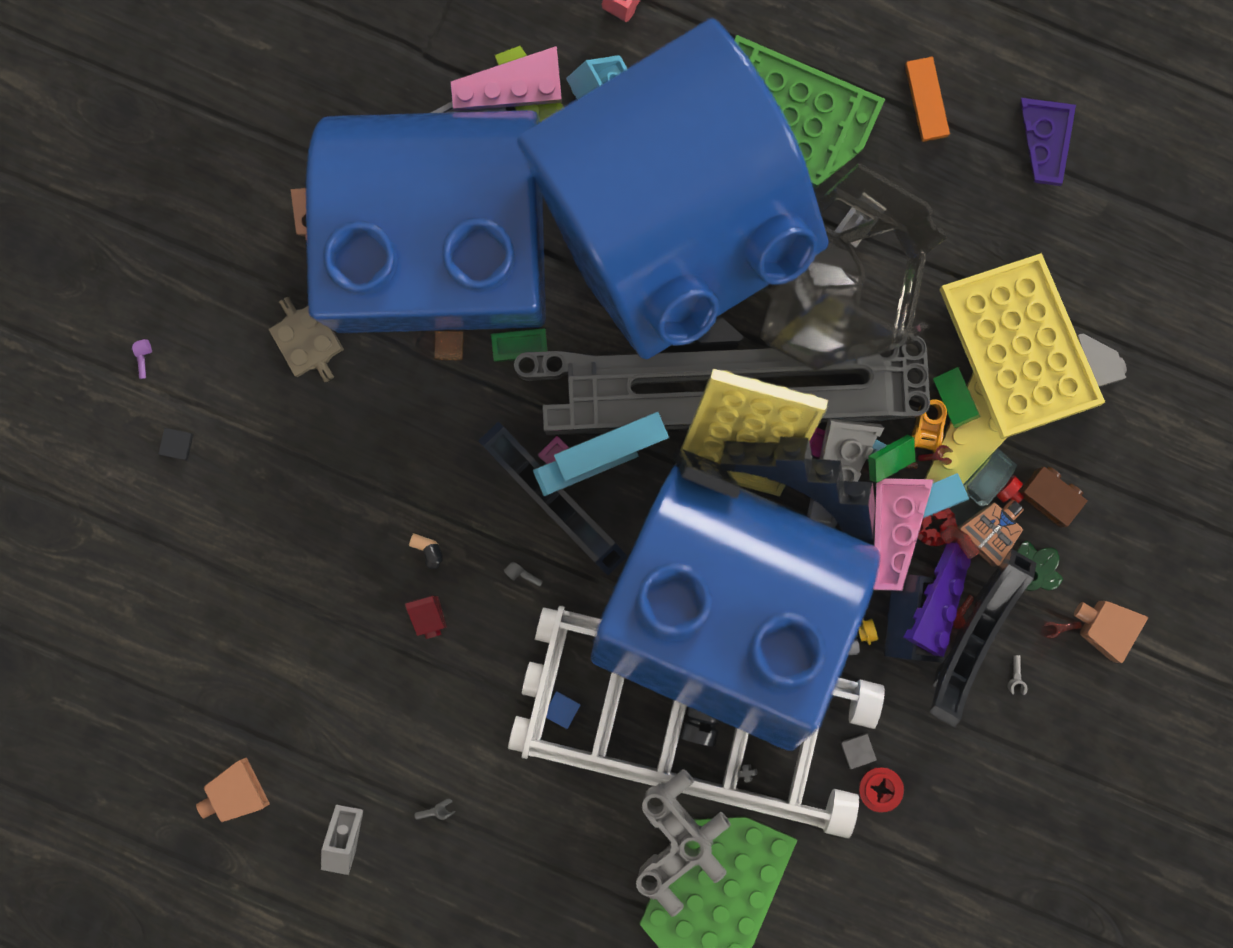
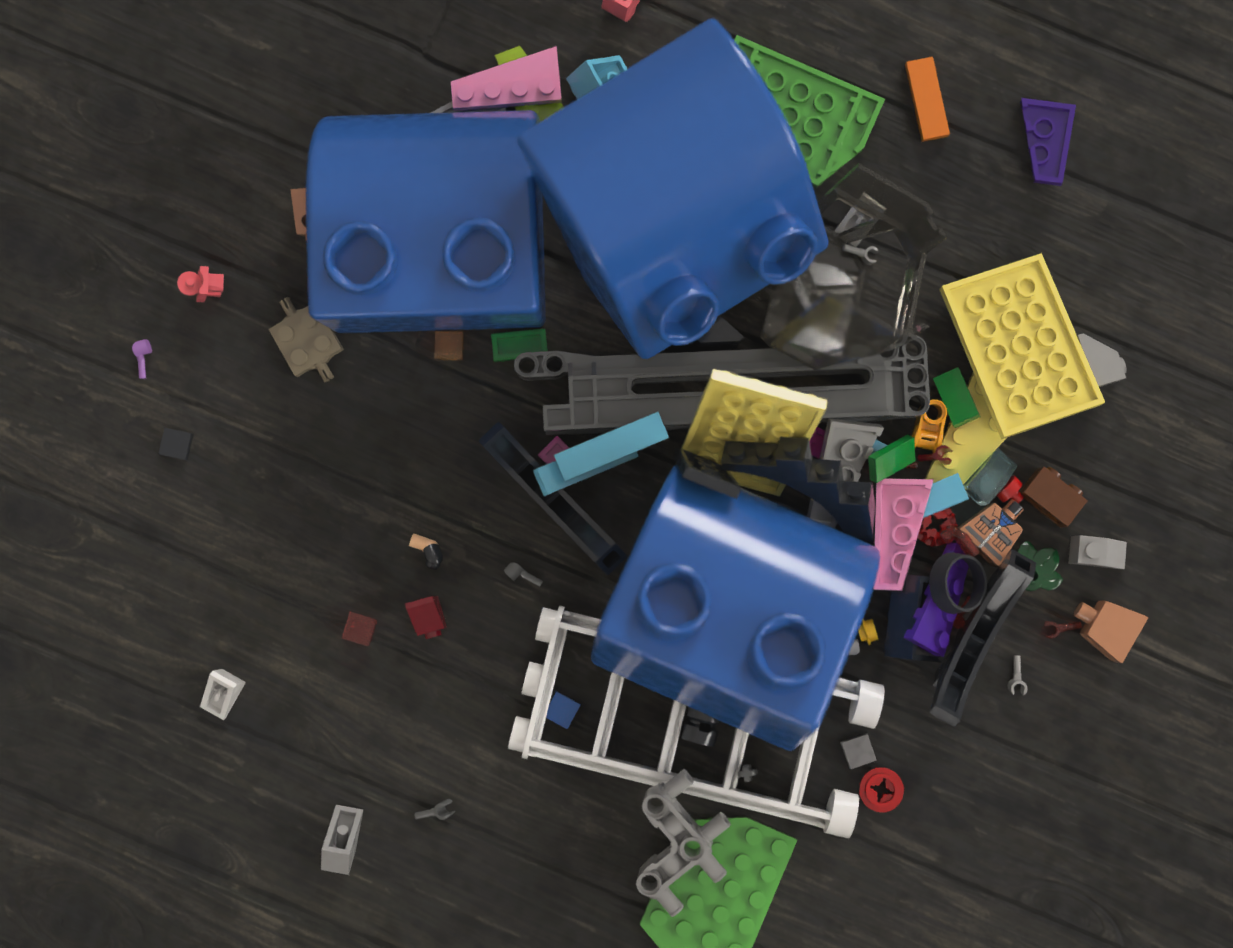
(202, 283): none -> coral hips
(221, 693): none -> white slope
(233, 793): nougat torso -> none
(359, 628): none -> clear red plate
(861, 252): none -> light grey hand
(939, 587): none -> black tyre
(1097, 552): none -> light grey slope

